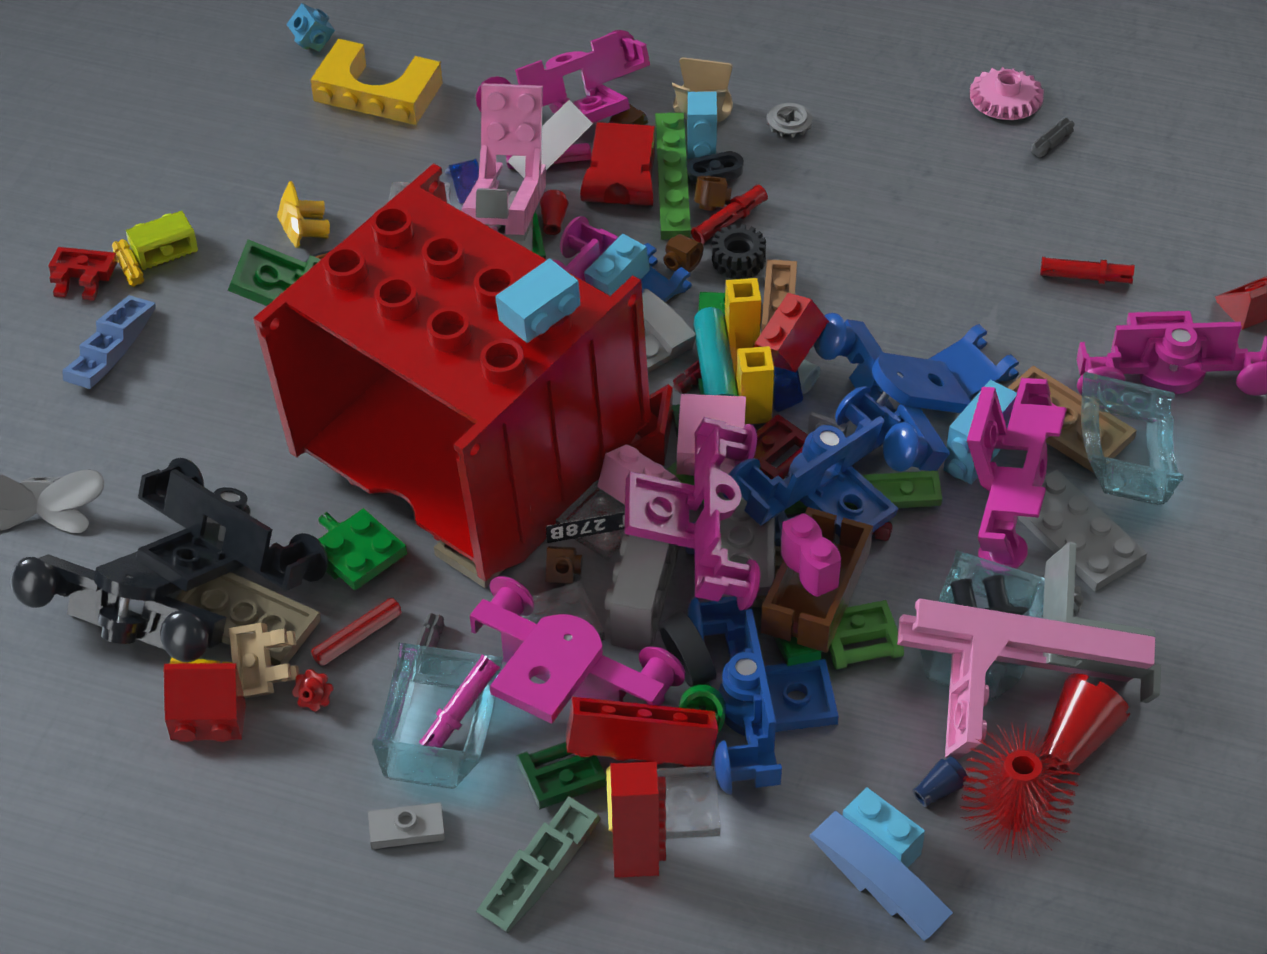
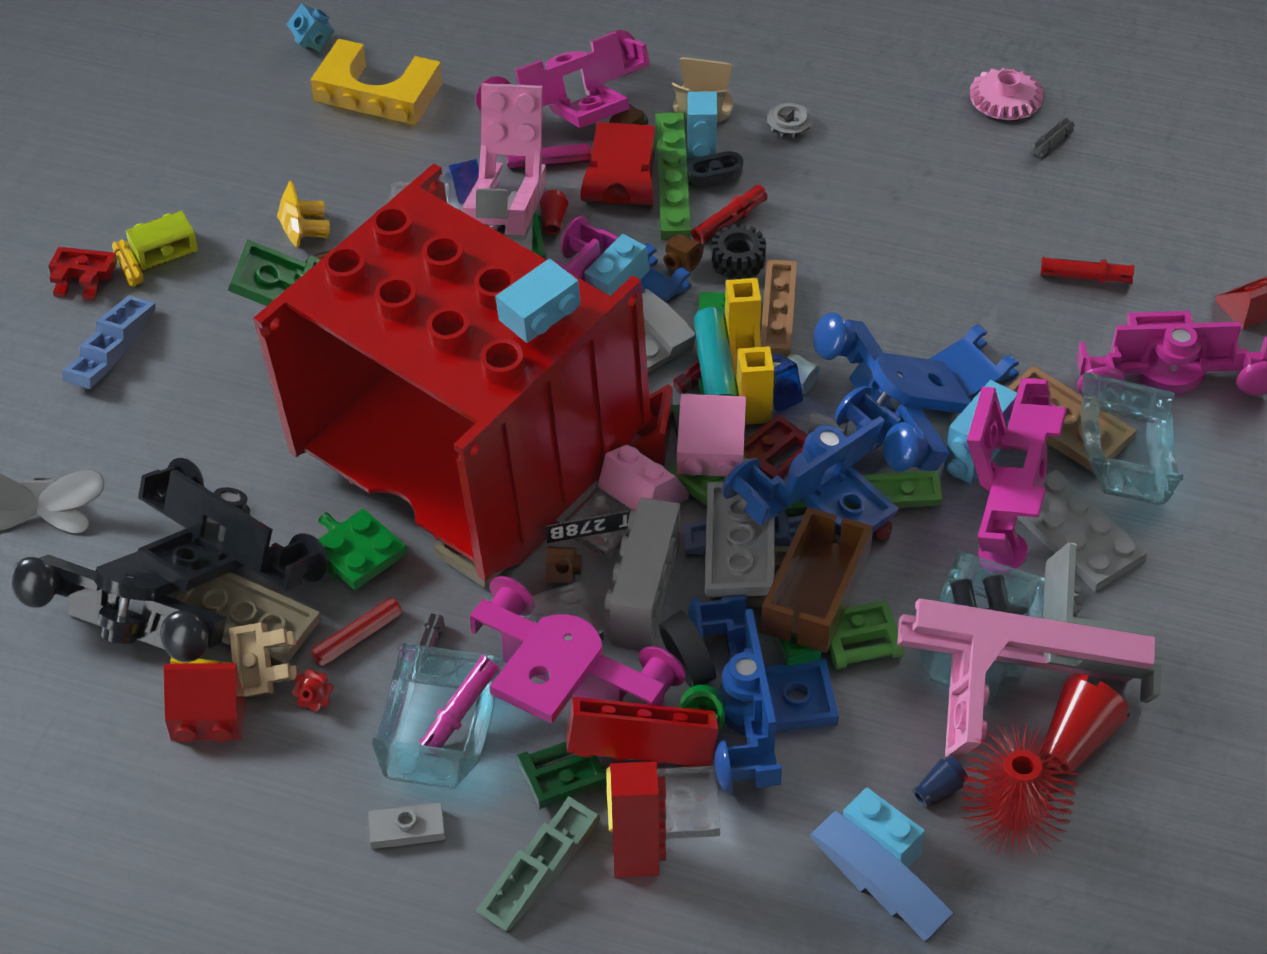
(557, 135): white sticker -> none
(661, 507): dark pink piece -> none
(712, 192): reddish brown plate -> none
(792, 331): red slope -> none
(810, 555): dark pink brick -> none

